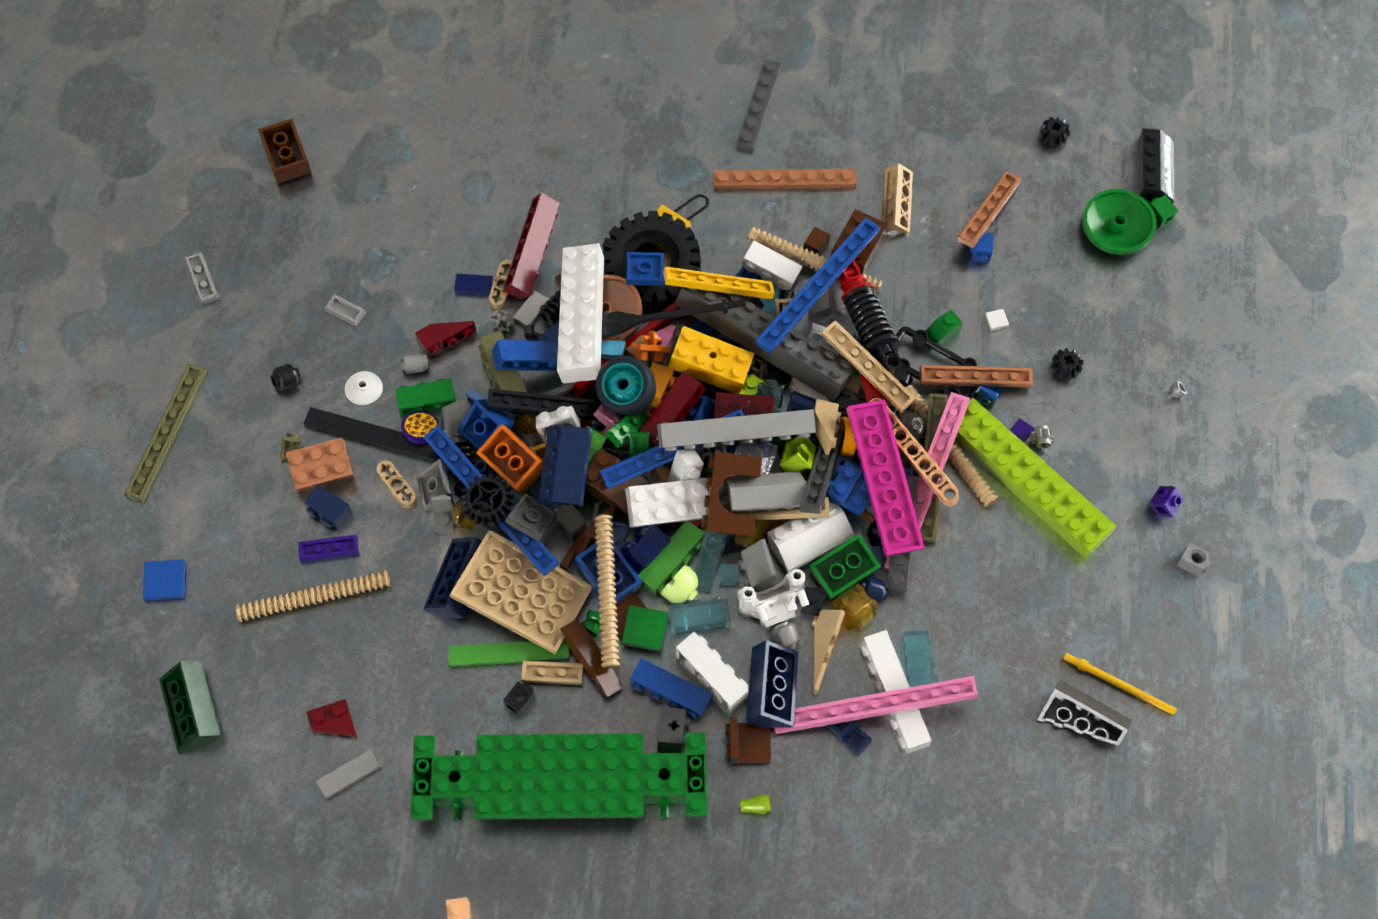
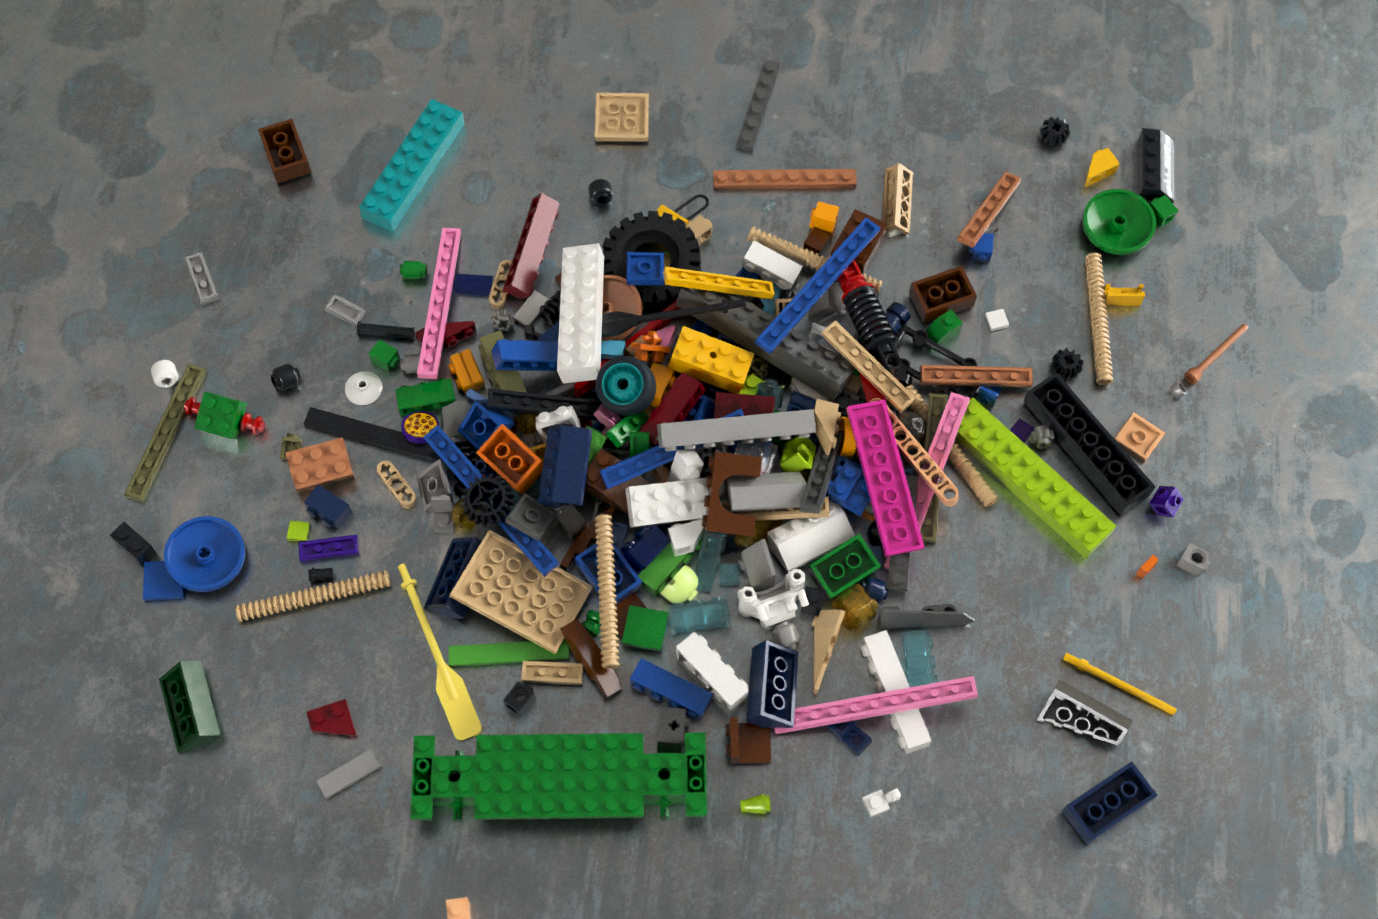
(133, 544): none -> black brick
(164, 373): none -> white head
(204, 554): none -> blue dish
(222, 415): none -> green brick
(298, 531): none -> lime tile
(320, 574): none -> black pin
(384, 330): none -> black pin
(384, 356): none -> green brick
(411, 165): none -> teal brick
(413, 270): none -> green brick
(439, 304): none -> bright pink plate
(449, 684): none -> light yellow piece
(466, 371): none -> light orange brick
(600, 192): none -> black head
(622, 117): none -> tan plate
(685, 536): none -> white slope
(701, 228): none -> tan brick
(824, 218): none -> light orange brick
(878, 802): none -> white plate
(897, 316): none -> dark blue wheel
(929, 617): none -> dark grey panel
(941, 293): none -> reddish brown brick
(1089, 444): none -> black brick
(1099, 319): none -> tan piece
(1101, 166): none -> yellow slope
(1109, 803): none -> dark blue brick
(1124, 296): none -> yellow hinge
(1139, 437): none -> light nougat tile
(1147, 566): none -> orange tile
(1194, 374): none -> nougat piece

